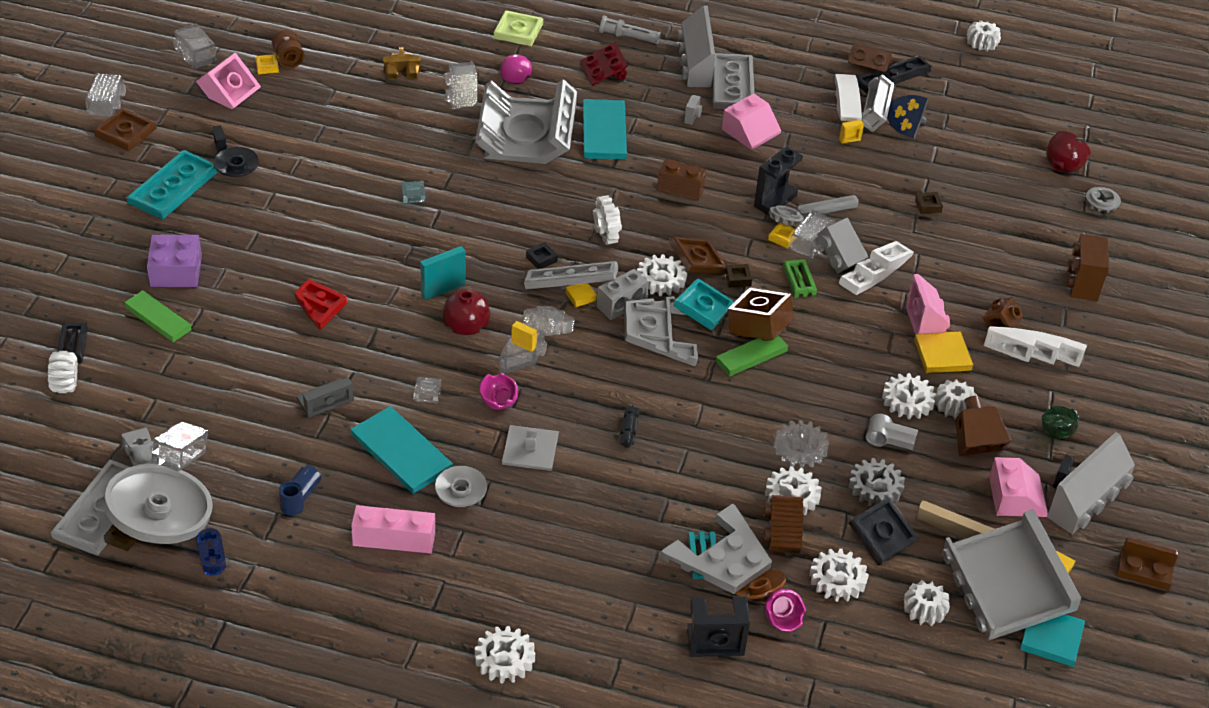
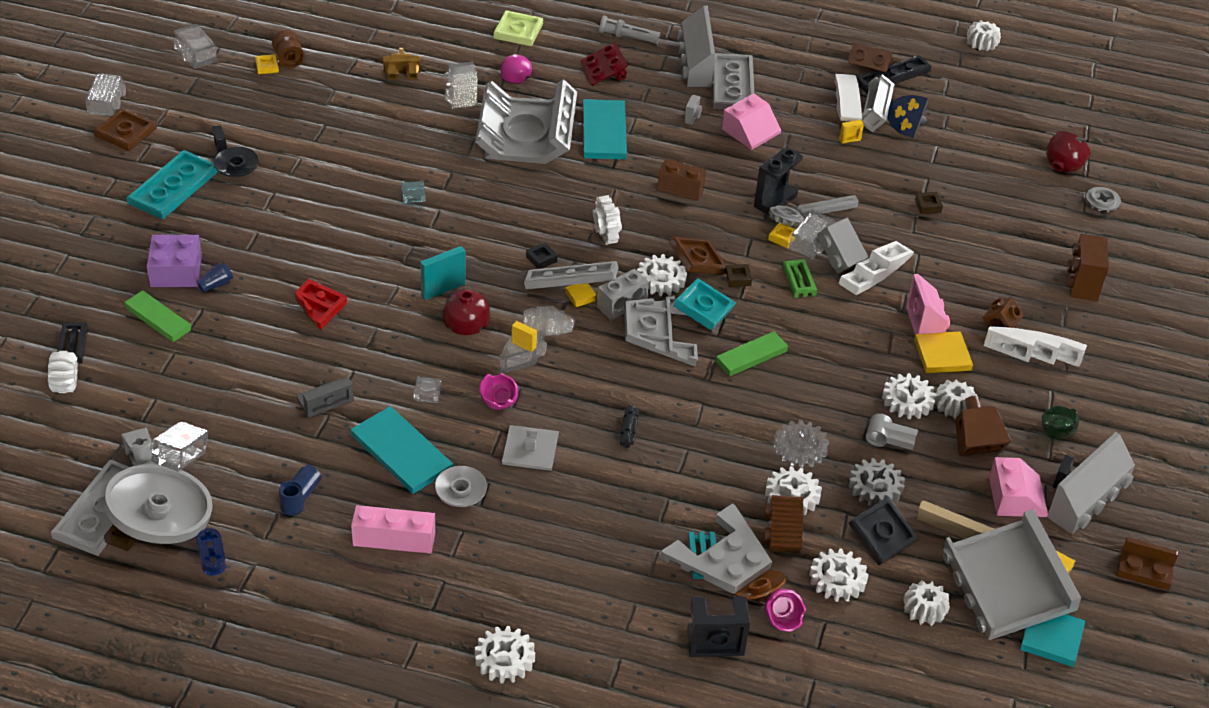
(215, 277): none -> dark blue cone
(229, 82): bright pink slope -> none
(760, 314): reddish brown brick -> none

